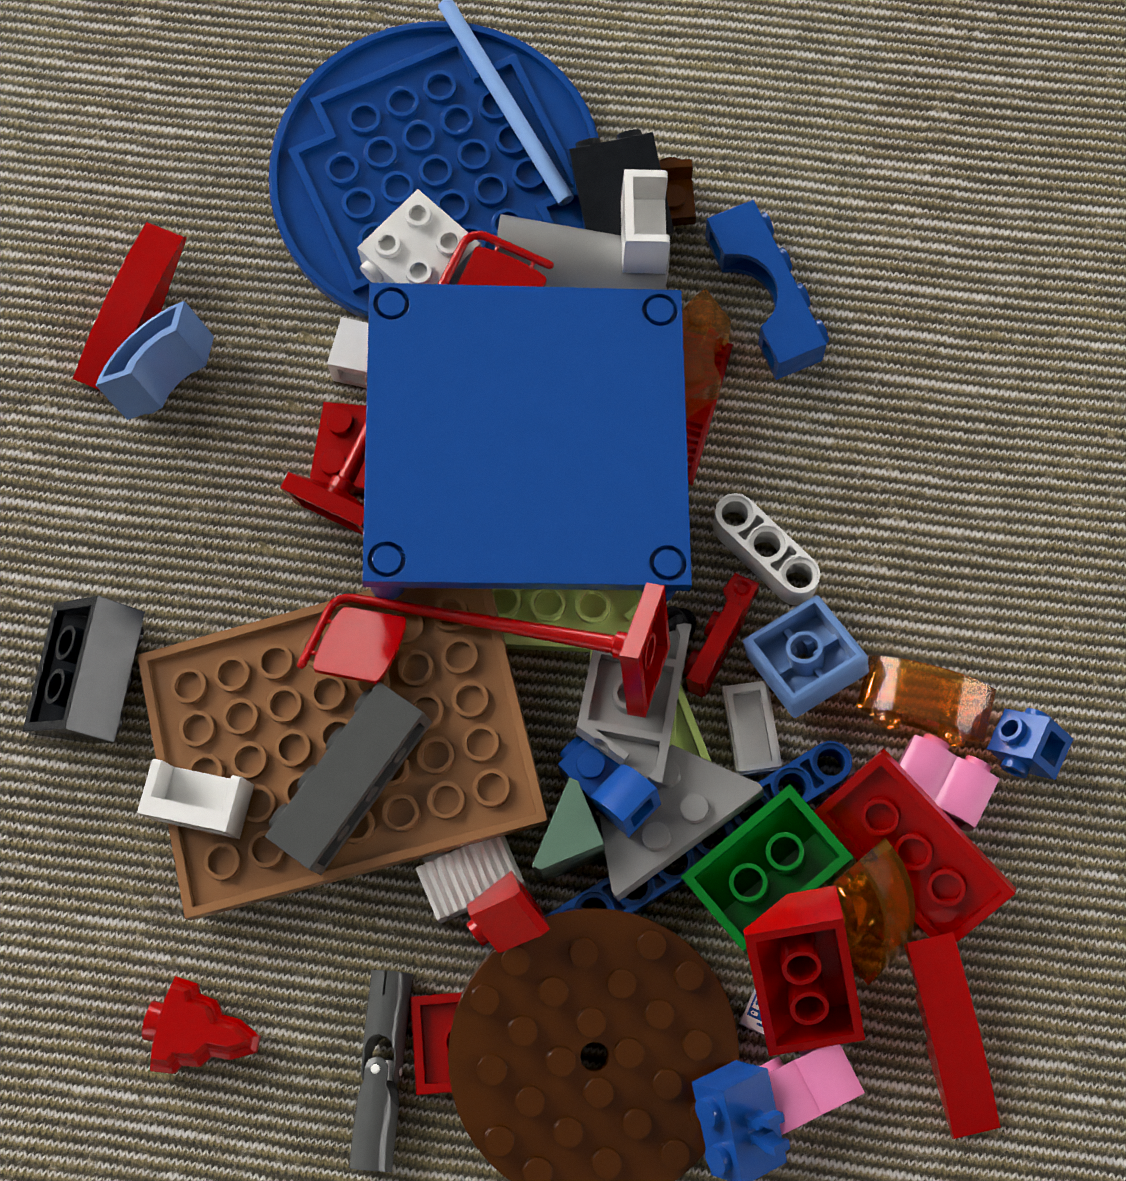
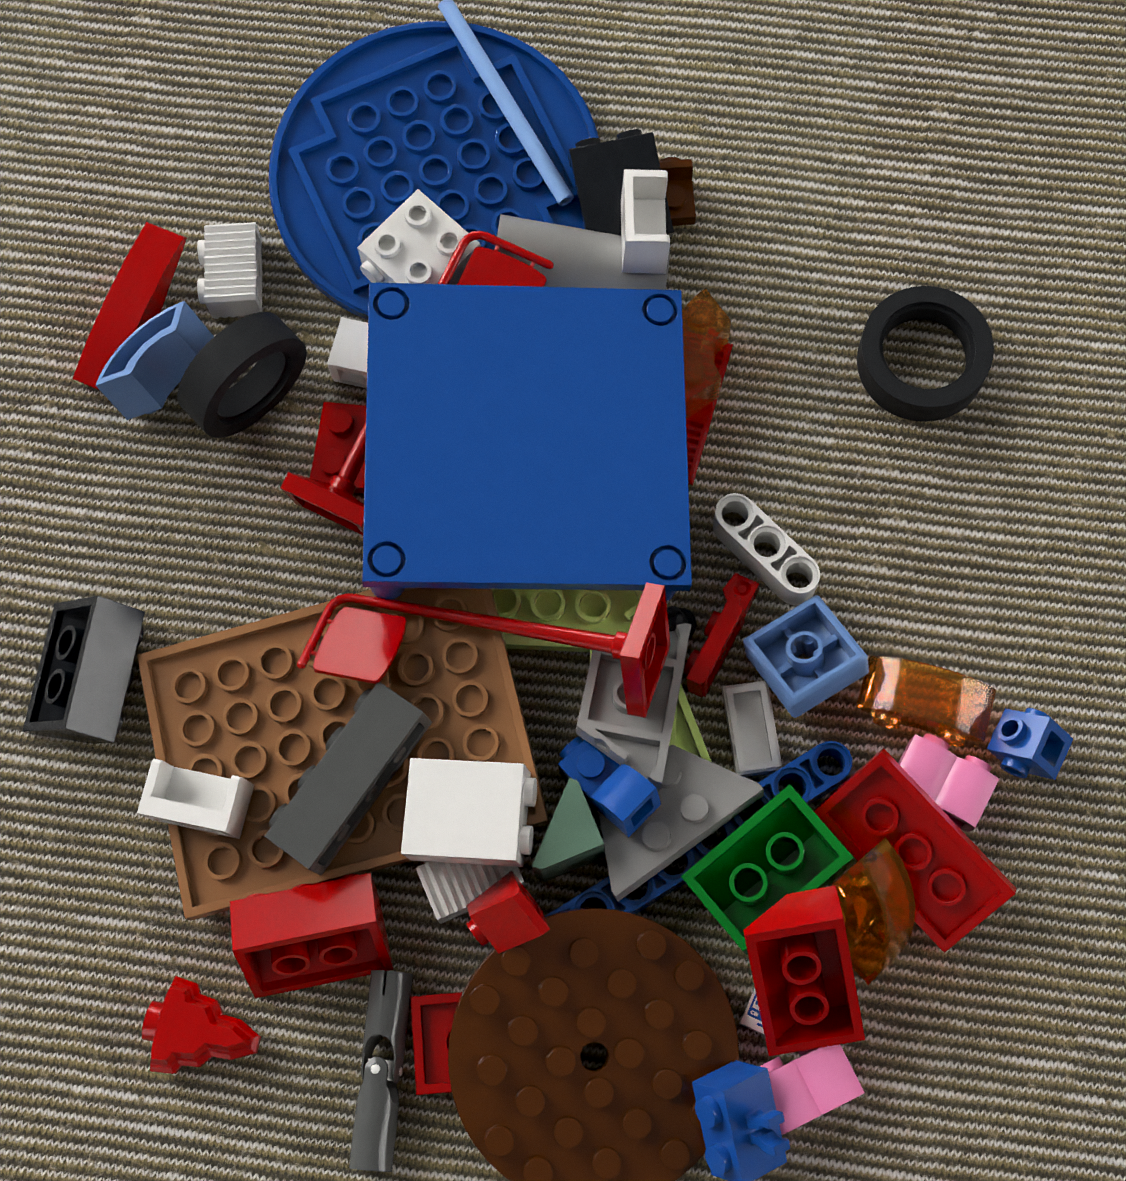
(206, 382): none -> black tyre
(232, 269): none -> white brick
(310, 935): none -> red slope
(468, 812): none -> white brick
(745, 245): blue arch -> none
(941, 307): none -> black tyre
(952, 1035): red slope -> none

